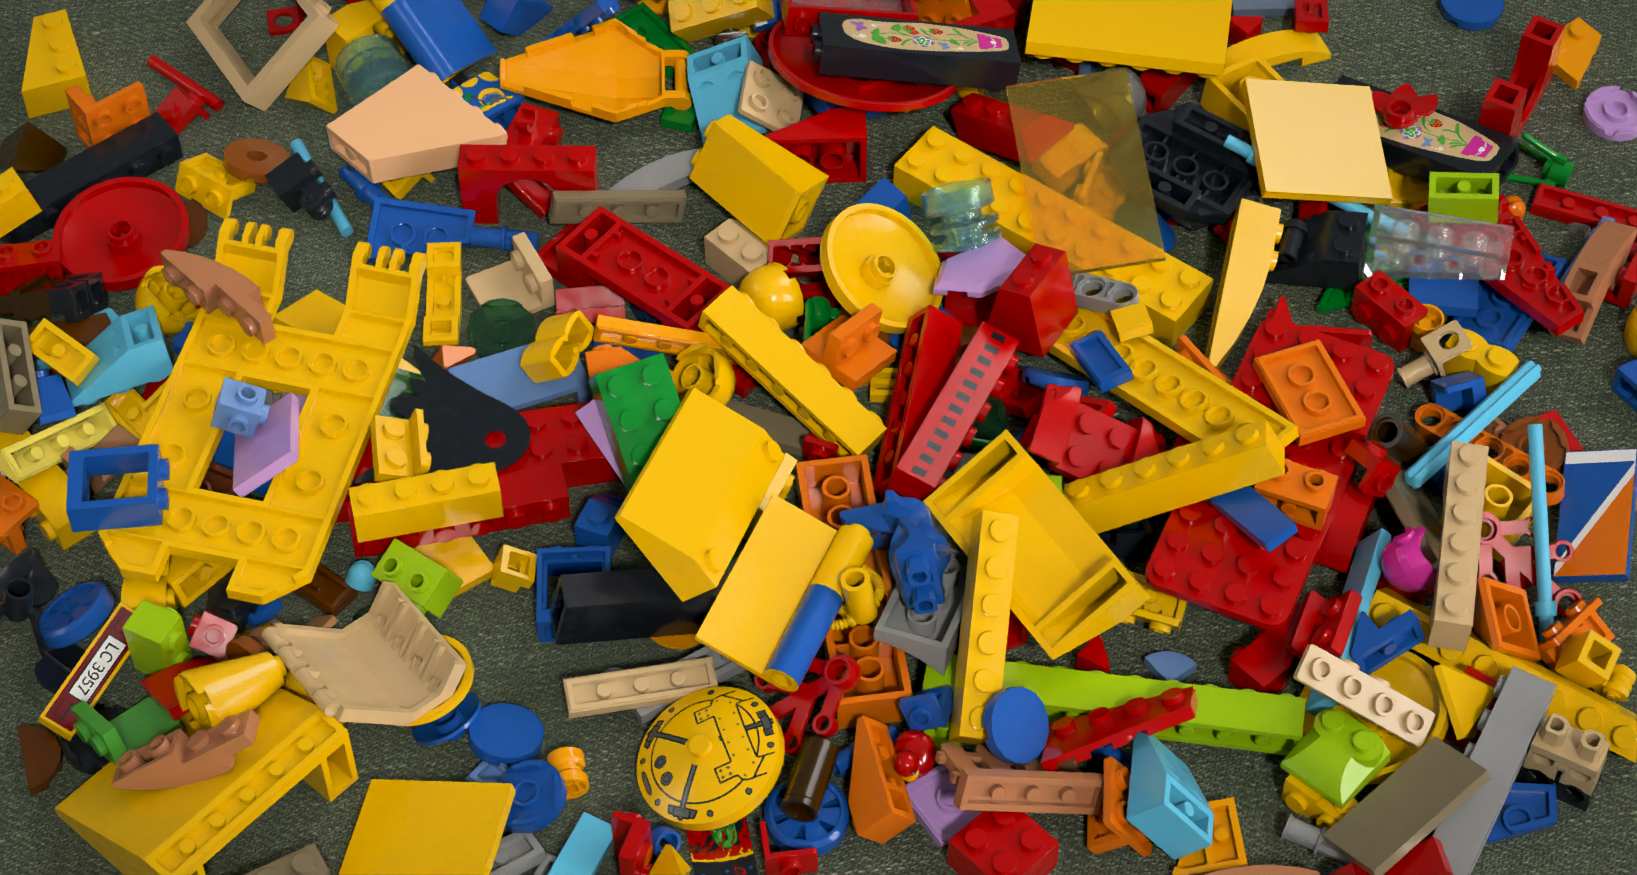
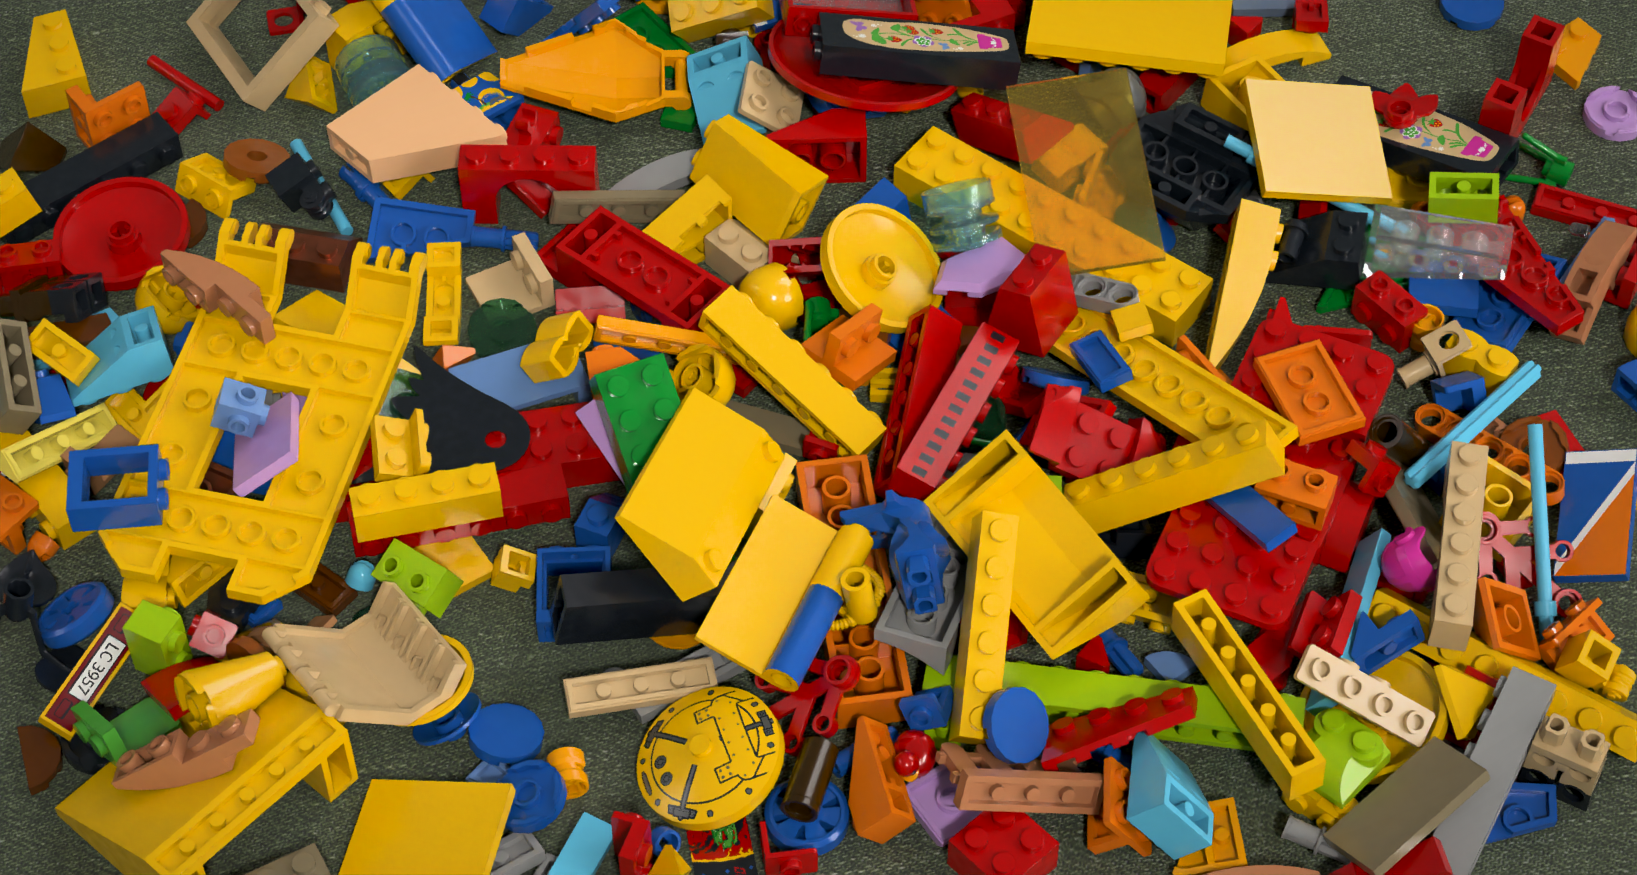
(43, 546): none -> orange hinge
(317, 258): none -> copper slope
(692, 218): none -> yellow wedge
(1120, 655): none -> blue axle
(1248, 695): none -> yellow brick

